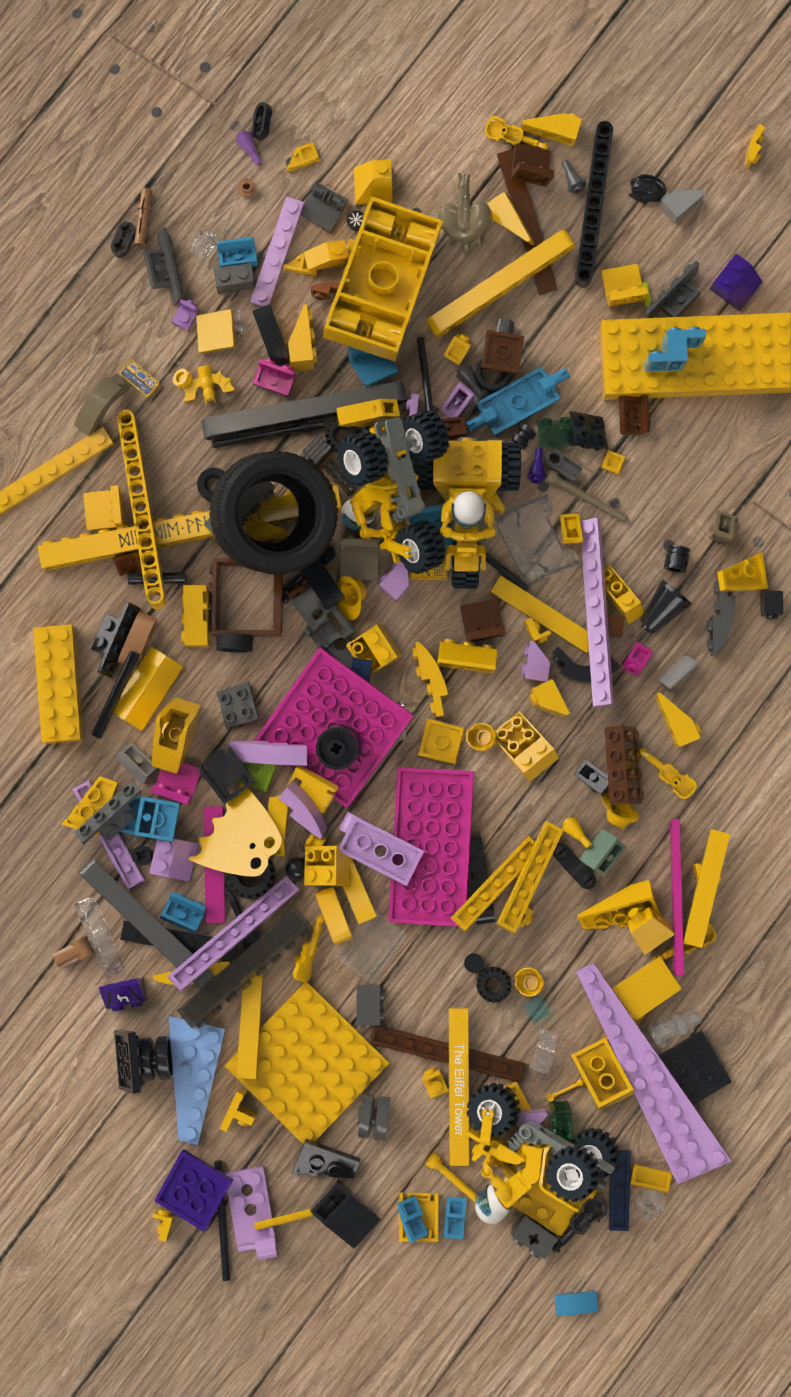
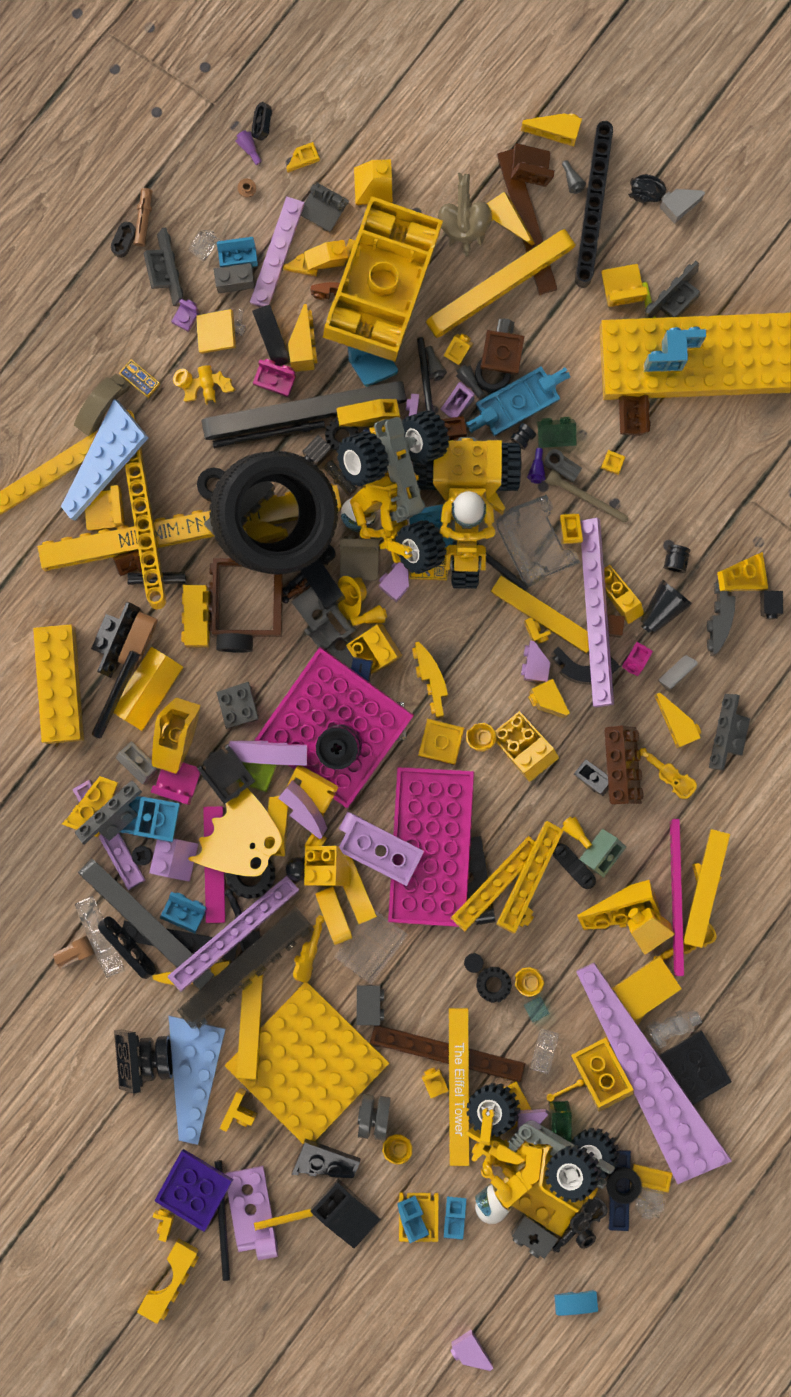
(107, 928): none -> black beam
(110, 450): none -> light blue wing
(123, 993): dark purple slope -> none
(156, 1302): none -> yellow arch
(354, 220): black tile -> none
(375, 615): none -> yellow cone
(397, 1149): none -> yellow hair
(435, 368): none -> dark grey cone
(435, 1163): yellow piece -> none
(467, 656): yellow slope -> none
(470, 1352): none -> lavender slope
(482, 620): reddish brown bracket -> none
(498, 129): yellow piece -> none
(585, 1239): none -> black tile
(587, 431): black hinge -> none
(619, 814): yellow piece -> none
(630, 1196): none -> black tyre
(723, 527): dark tan slope -> none
(730, 732): none -> dark grey bracket
(736, 282): dark purple slope -> none
(754, 147): yellow slope -> none

